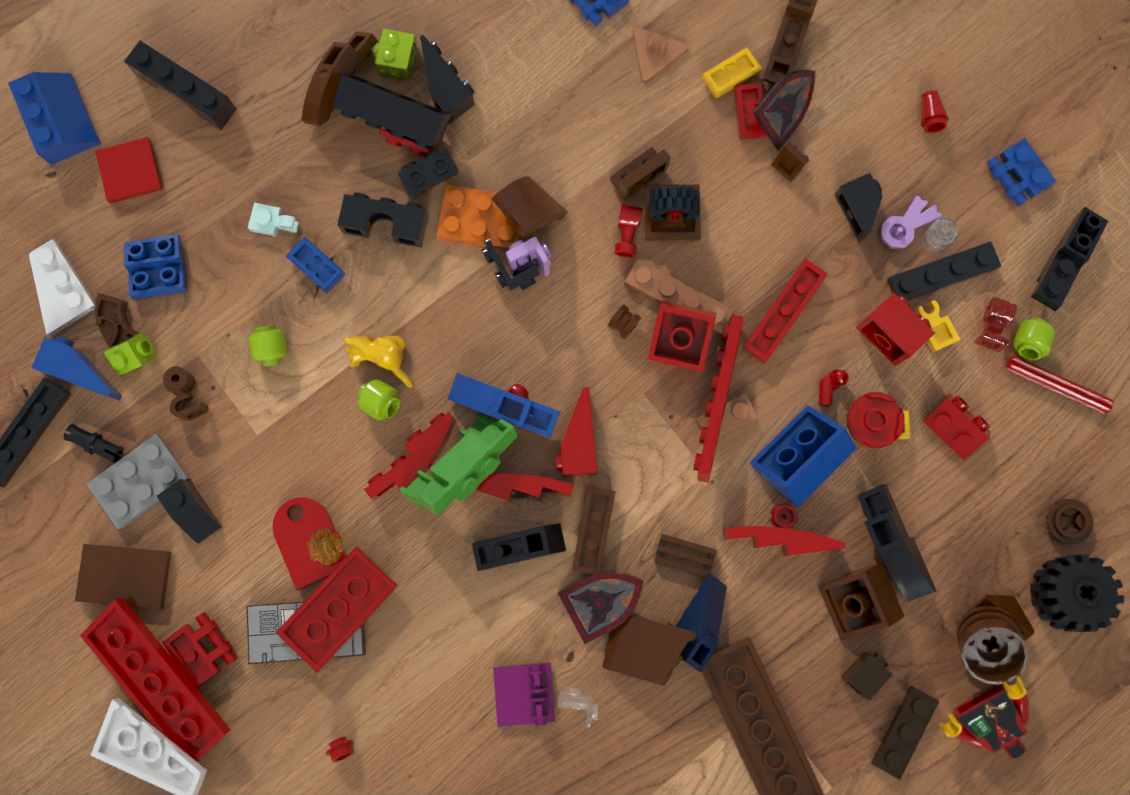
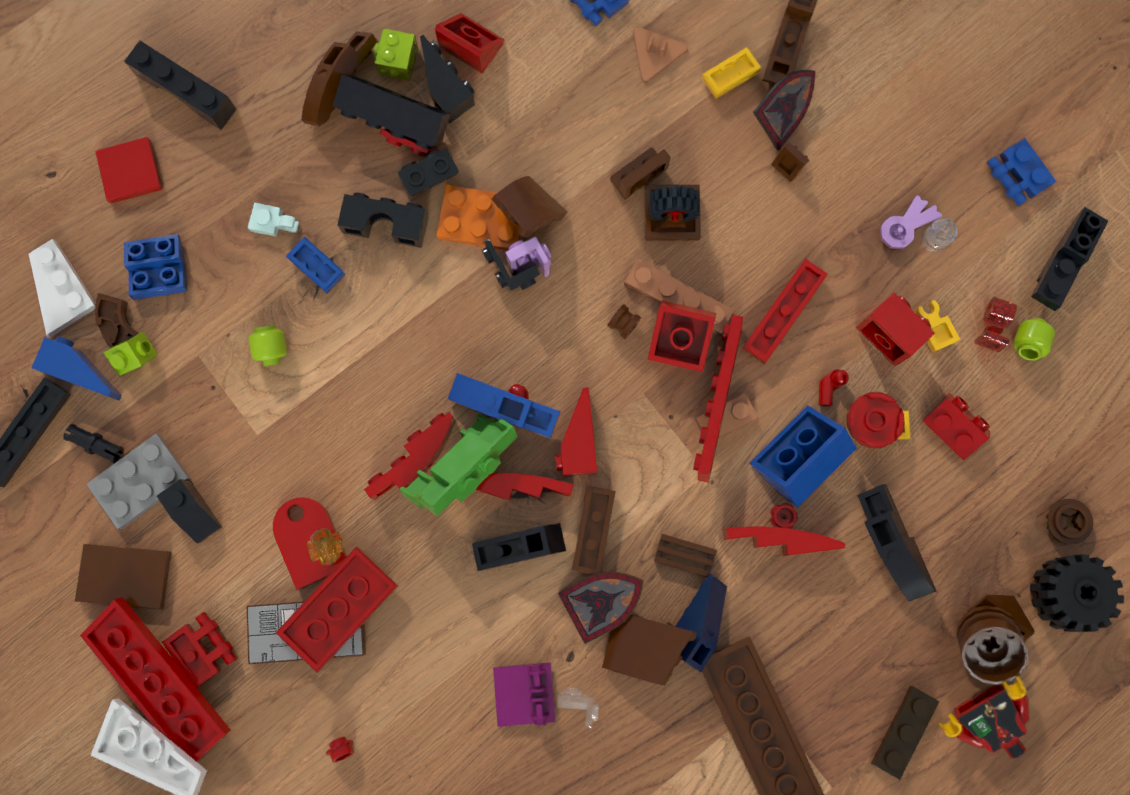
(54, 115): blue slope -> none
(180, 383): reddish brown leg -> none
(378, 400): lime head -> none
(384, 352): yellow animal -> none
(468, 41): none -> red slope
(629, 221): red leg -> none
(746, 100): red plate -> none
(860, 203): black slope -> none
(861, 601): reddish brown slope -> none
(867, 675): dark brown brick -> none
(933, 113): red cone -> none
(945, 272): black plate -> none
(1059, 384): red axle -> none

